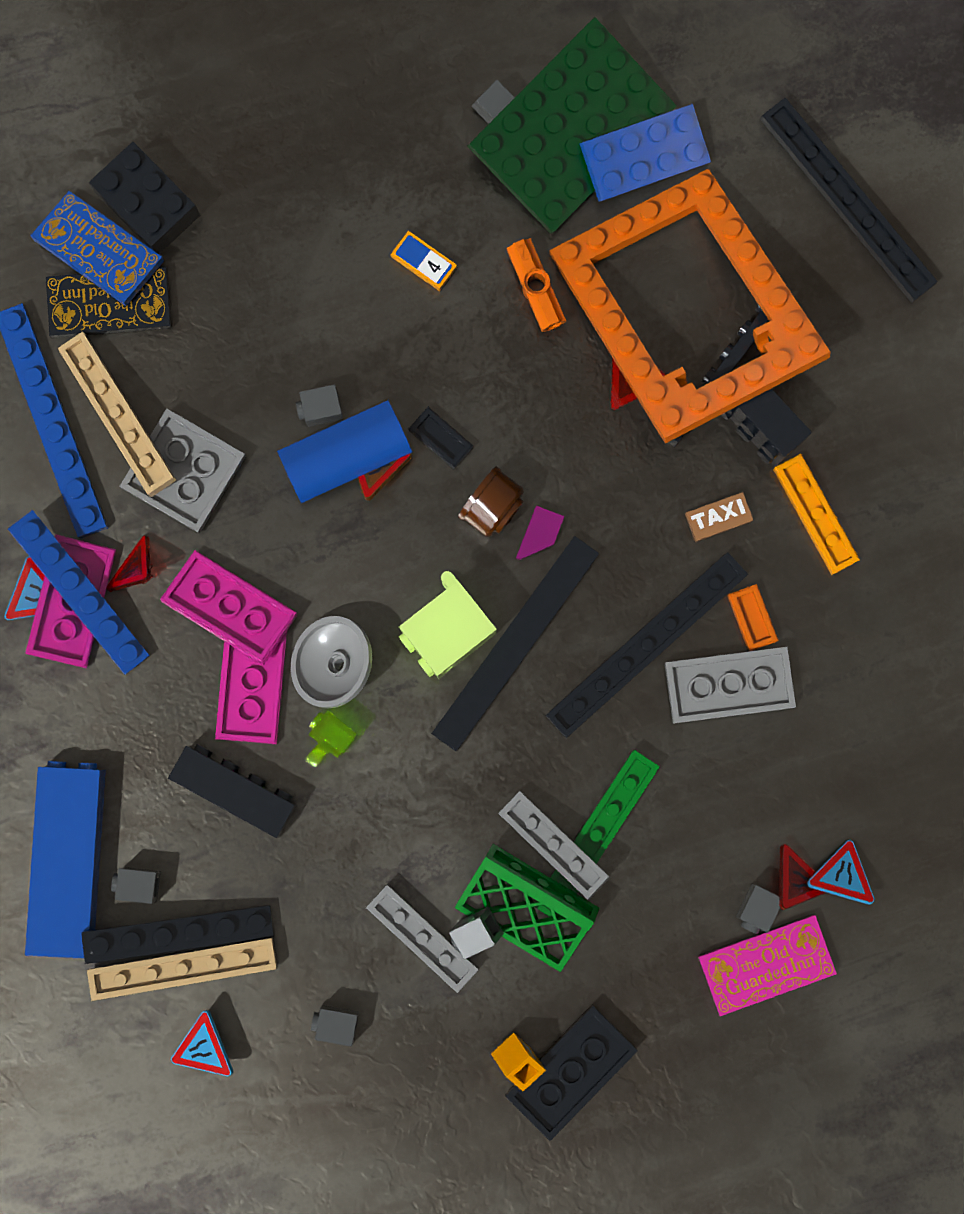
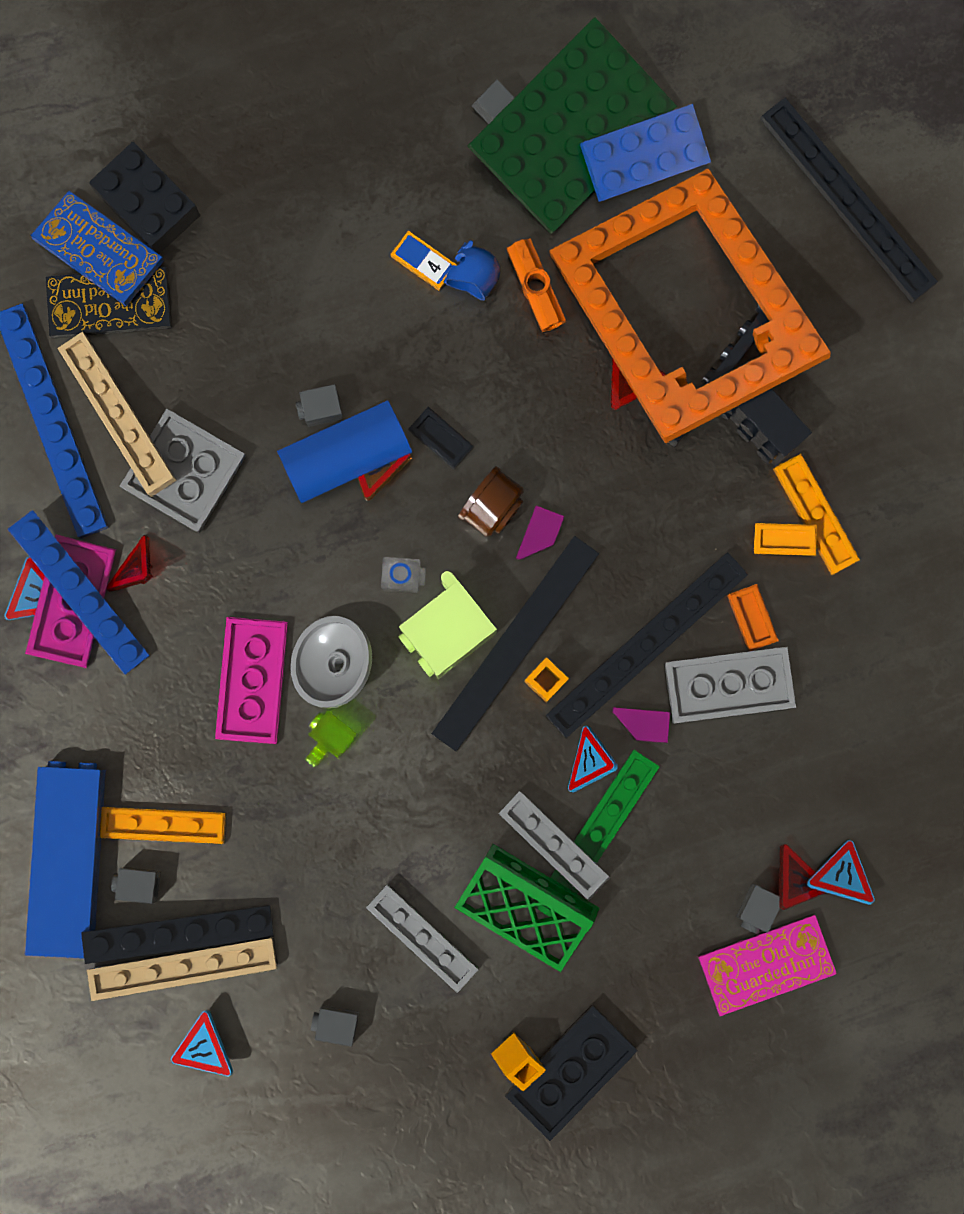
(162, 825): none -> light orange tile
(229, 607): dark pink tile -> none
(233, 791): black brick -> none
(402, 575): none -> clear brick
(476, 273): none -> blue helmet
(476, 933): brick -> none
(546, 679): none -> light orange brick
(591, 761): none -> piece
(645, 724): none -> magenta tile
(719, 517): medium nougat tile -> none
(785, 539): none -> light orange tile

